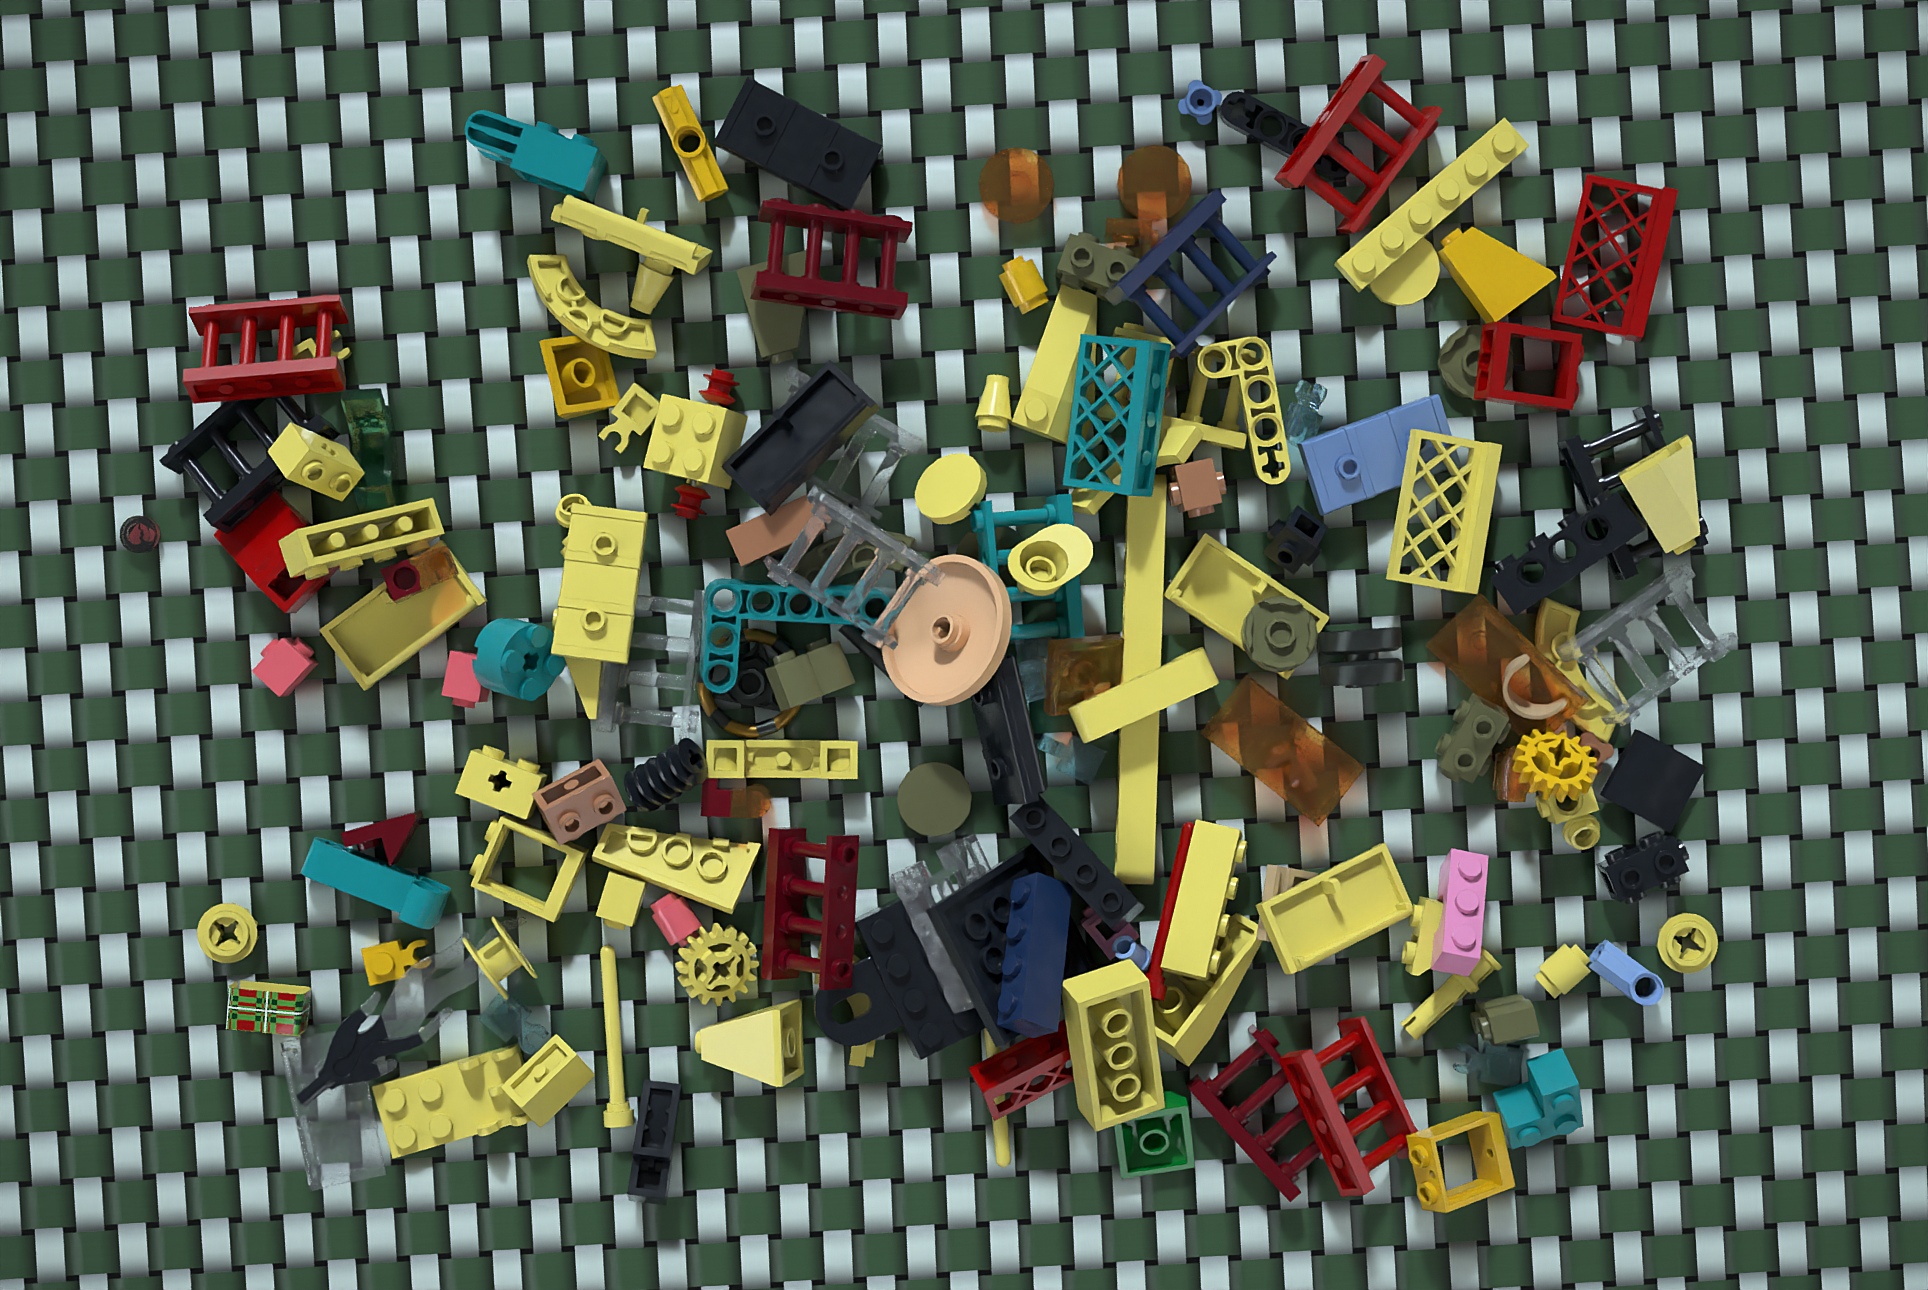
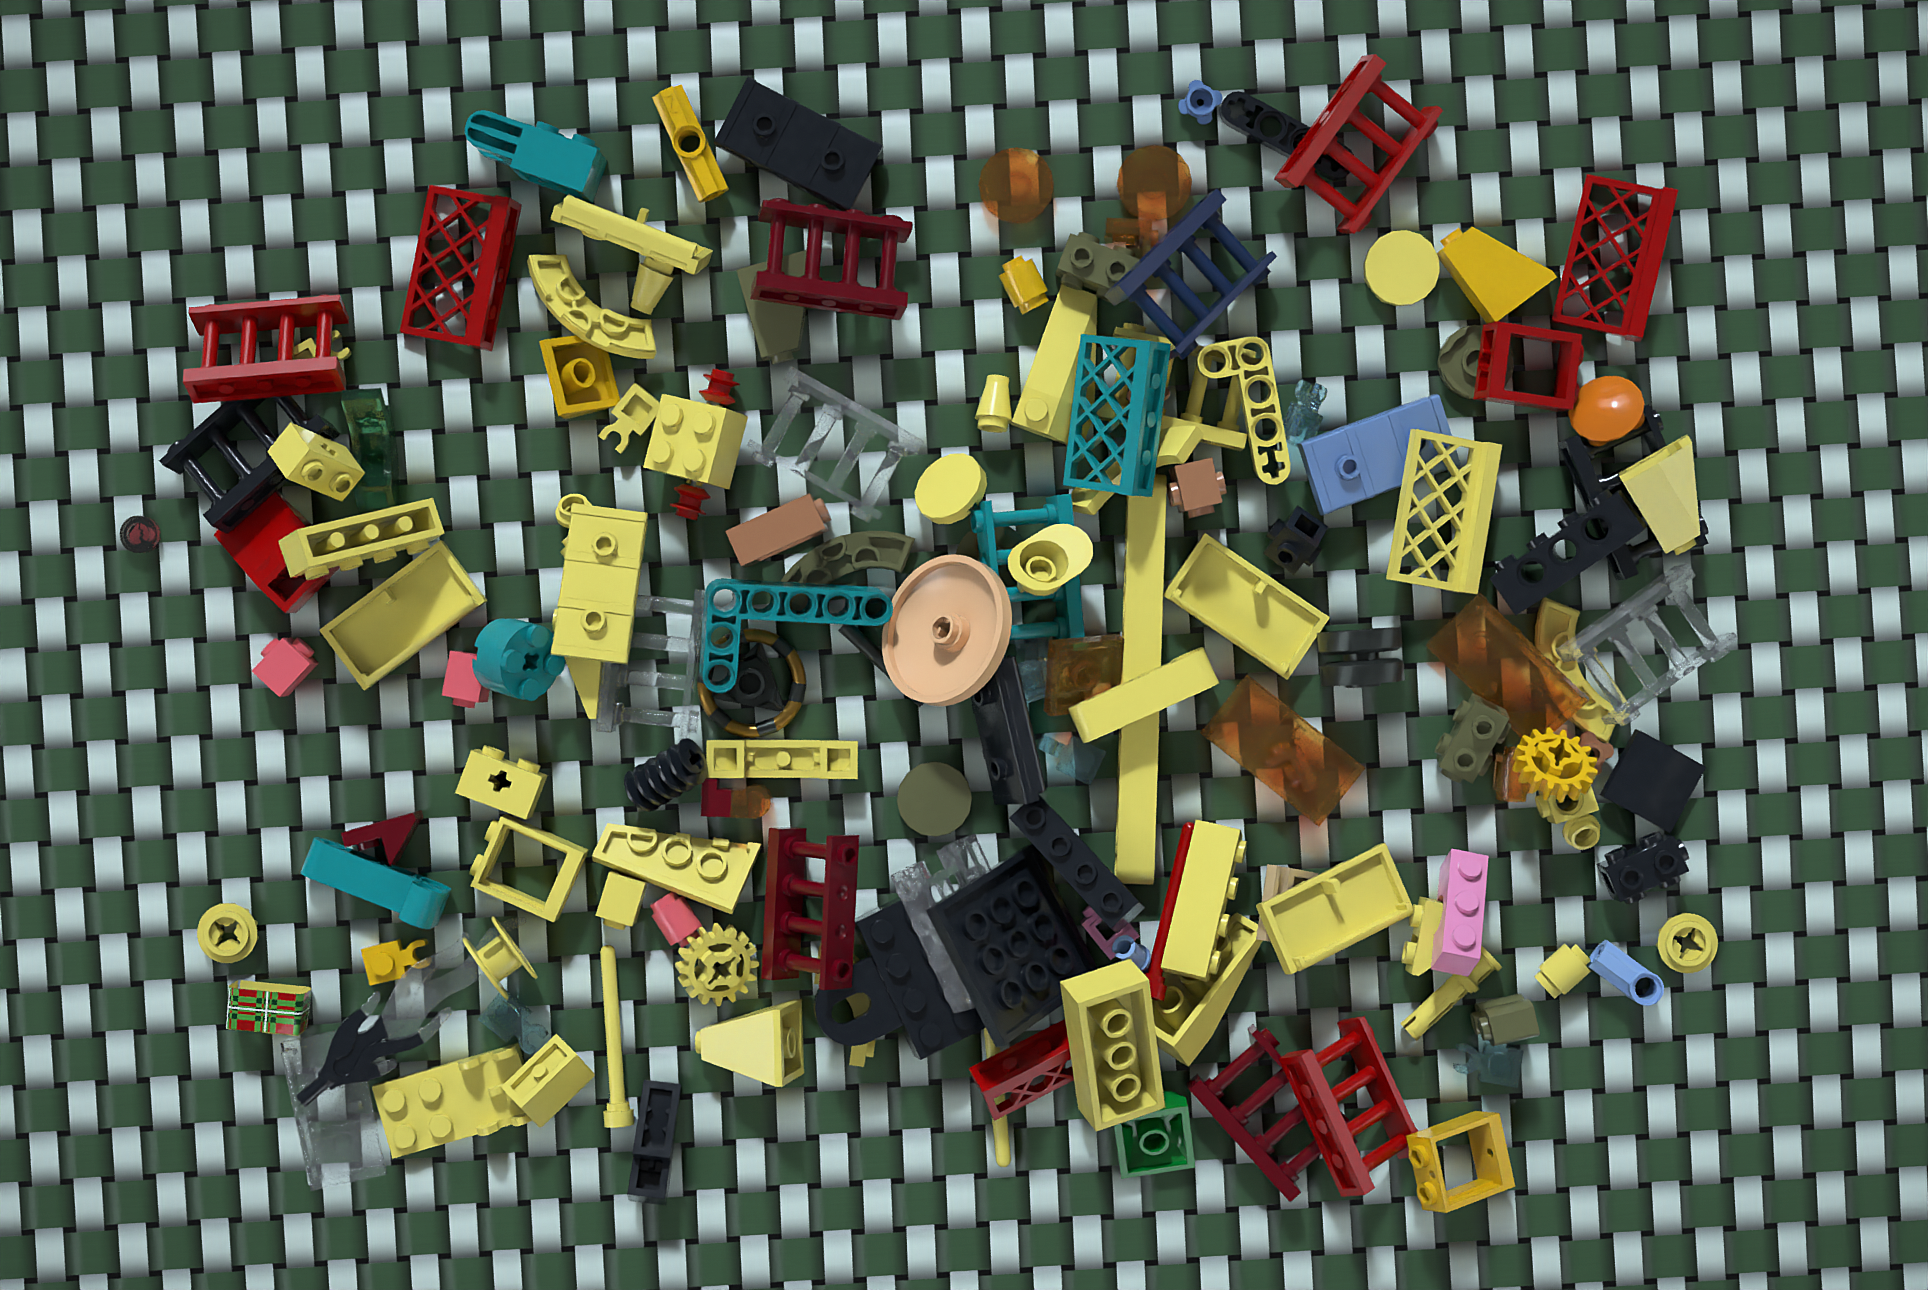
(419, 573): leg -> none
(492, 267): none -> red fence
(579, 802): nougat brick -> none
(800, 437): black container -> none
(810, 674): olive brick -> none
(856, 531): clear fence -> none
(1035, 955): dark blue brick -> none
(1279, 634): olive tile -> none
(1431, 205): light yellow plate -> none
(1521, 706): tan helmet -> none
(1544, 1104): teal brick -> none
(1607, 409): none -> orange dish

